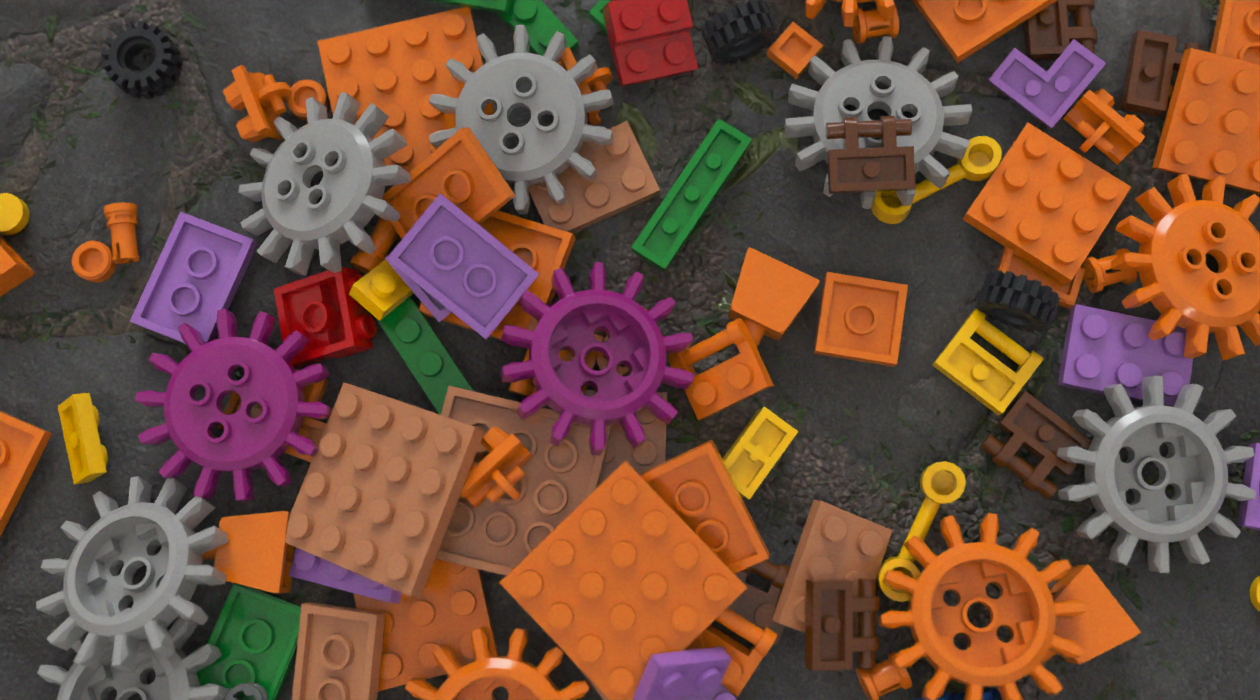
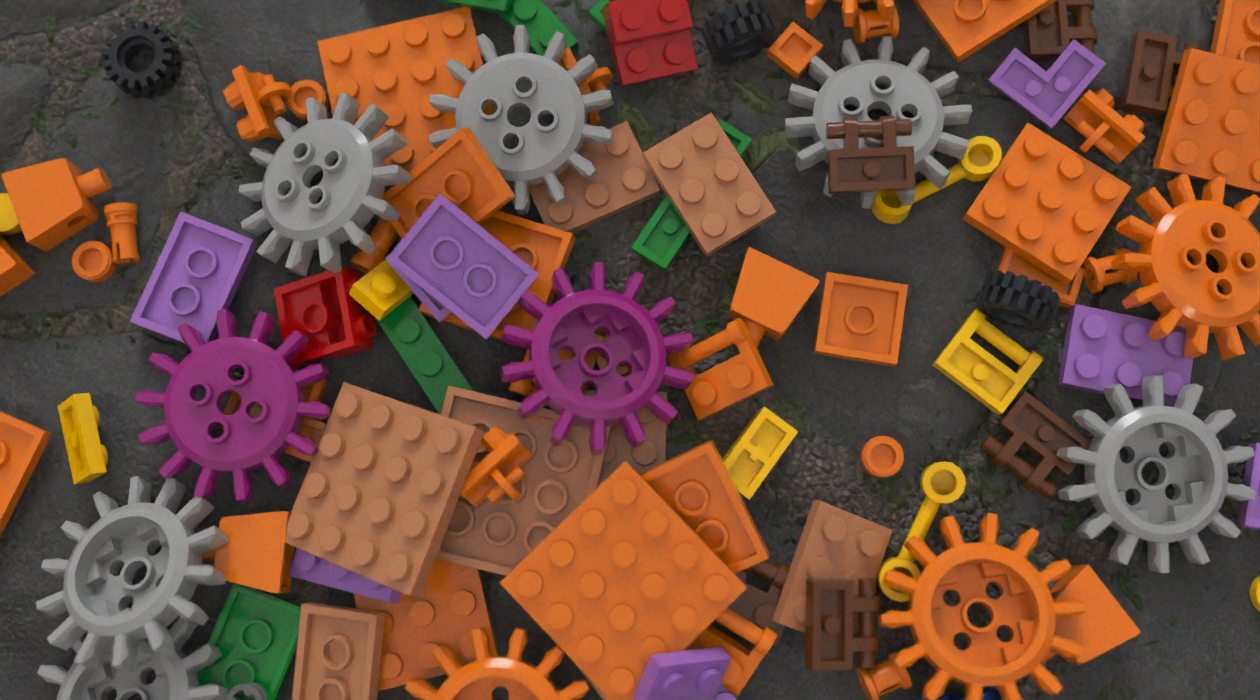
(54, 200): none -> orange torso
(709, 184): none -> nougat plate
(882, 456): none -> orange tile

